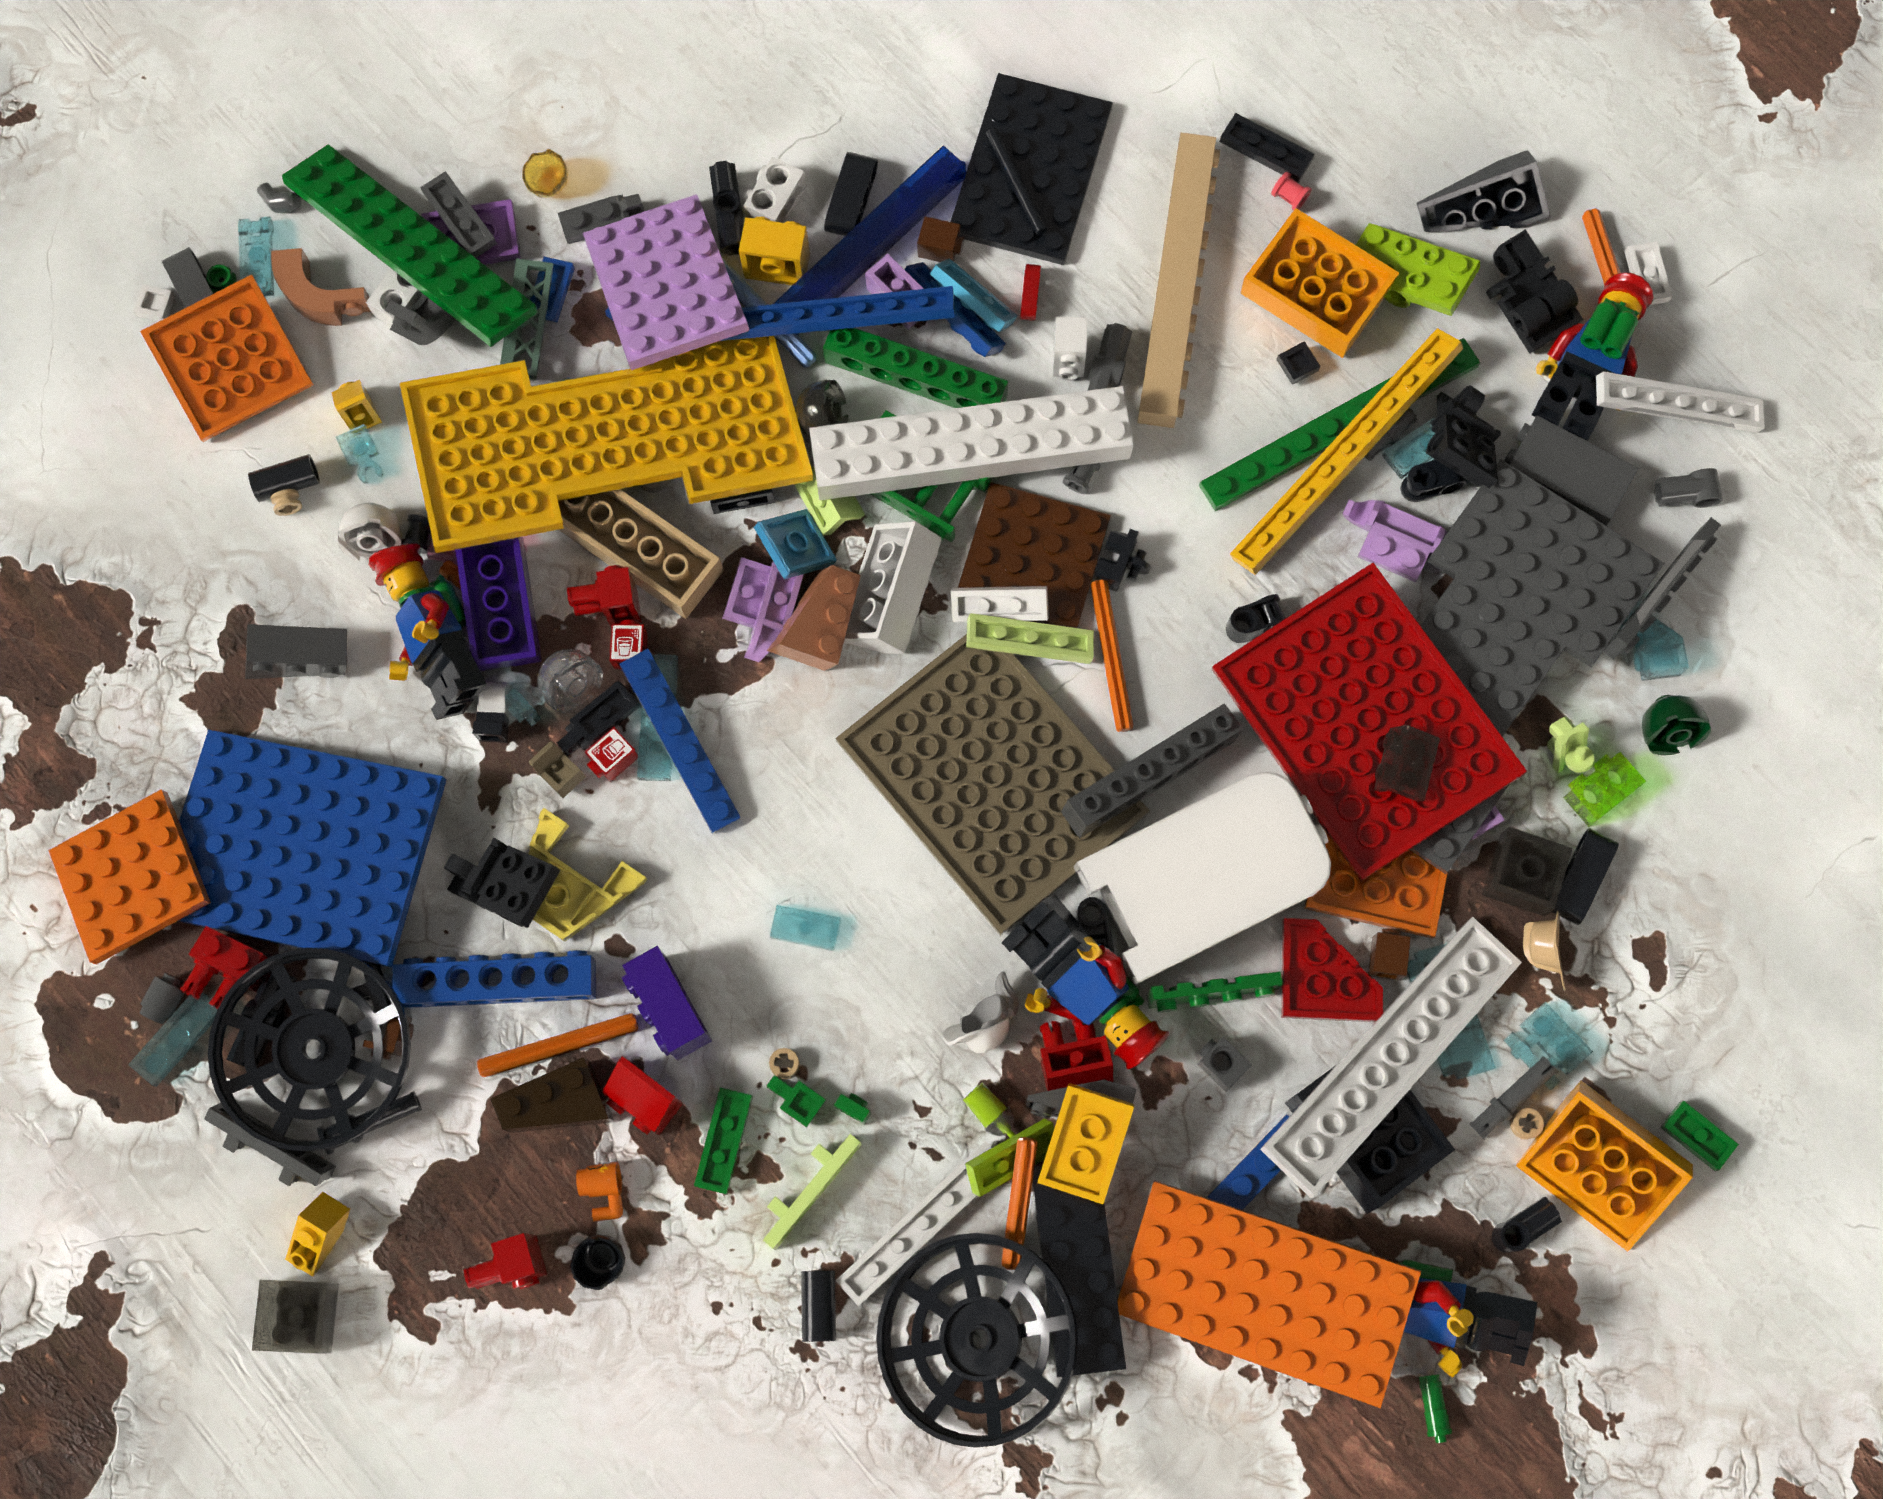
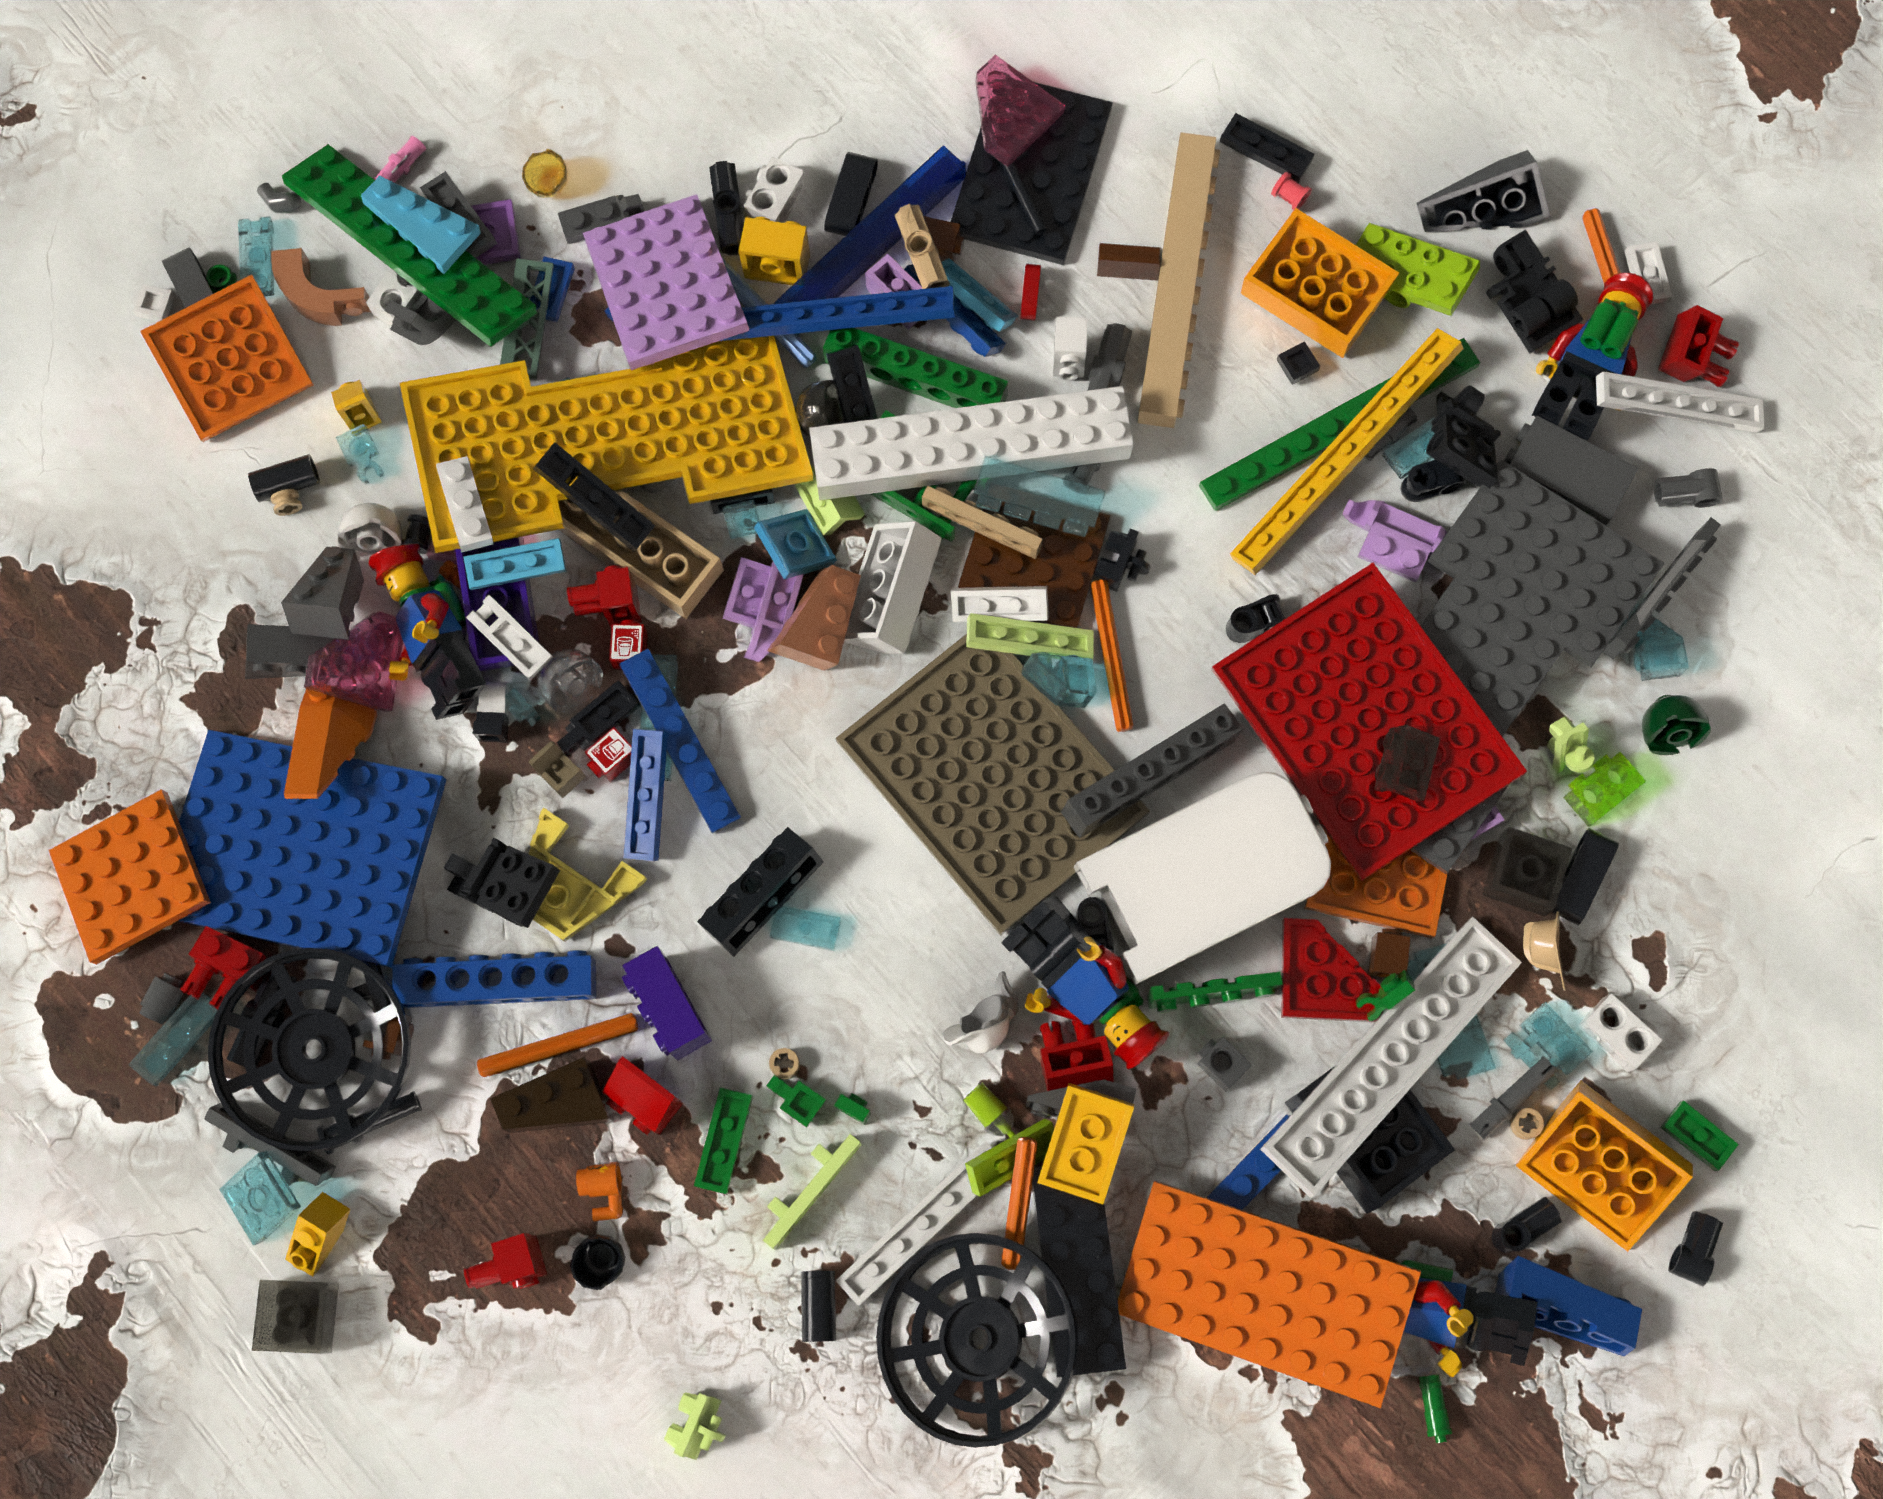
(260, 1197): none -> clear light blue plate
(323, 739): none -> orange wedge
(326, 595): none -> dark grey wedge
(359, 666): none -> clear pink plate
(412, 149): none -> bright pink pin
(428, 226): none -> medium azure wing
(464, 504): none -> white plate
(510, 638): none -> white plate
(515, 564): none -> medium azure plate
(594, 497): none -> black hinge
(645, 795): none -> plate
(699, 1428): none -> yellowish green hips
(741, 518): none -> clear light blue plate
(758, 907): none -> black brick
(851, 384): none -> black plate
(917, 236): none -> tan piece
(992, 526): none -> tan plate
(1012, 110): none -> clear pink plate
(1038, 491): none -> clear light blue windscreen
(1062, 678): none -> clear light blue slope
(1128, 261): none -> reddish brown panel
(1392, 991): none -> green plate
(1572, 1307): none -> blue wedge
(1615, 1039): none -> white brick
(1691, 344): none -> red brick
(1694, 1255): none -> black piece

